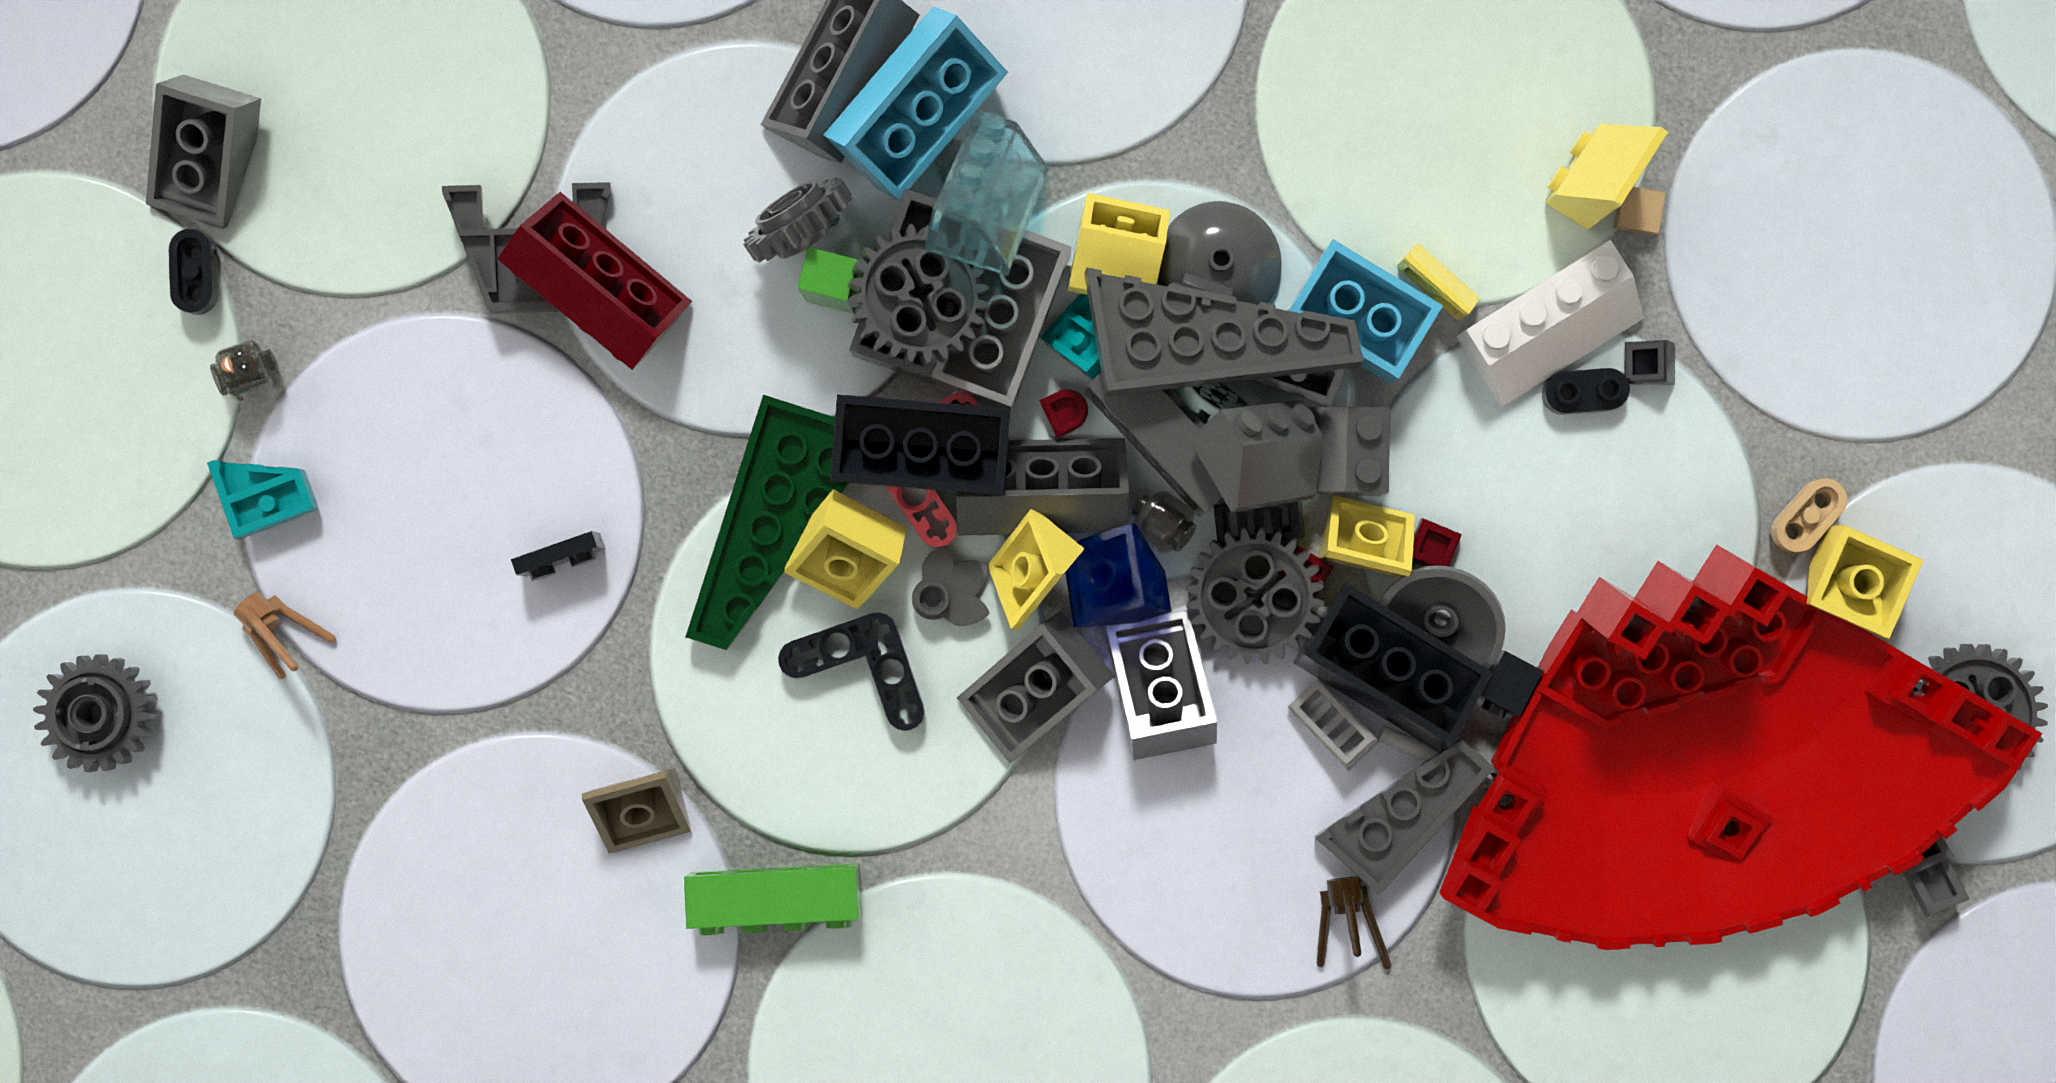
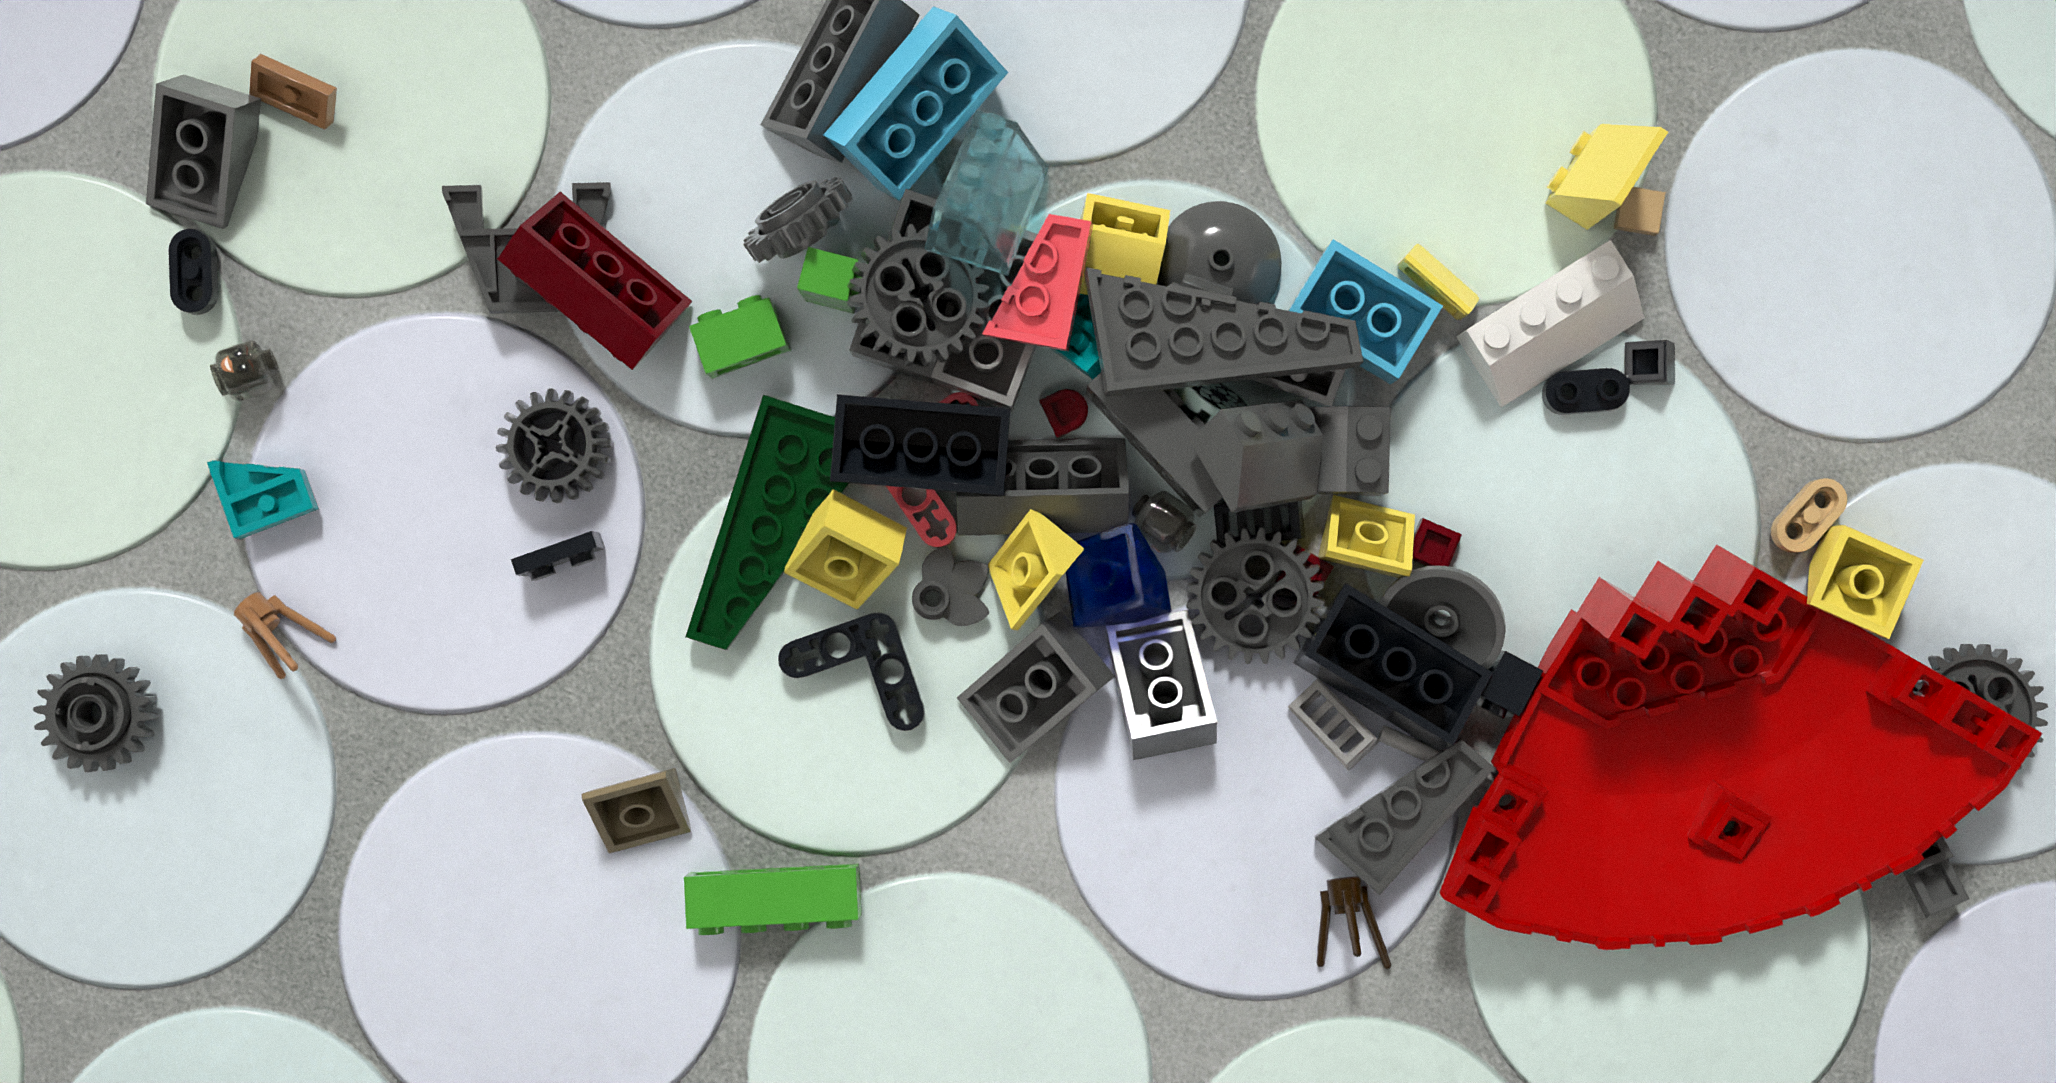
(292, 91): none -> medium nougat plate
(542, 461): none -> dark grey gear
(739, 336): none -> bright green brick
(1047, 289): none -> coral wing

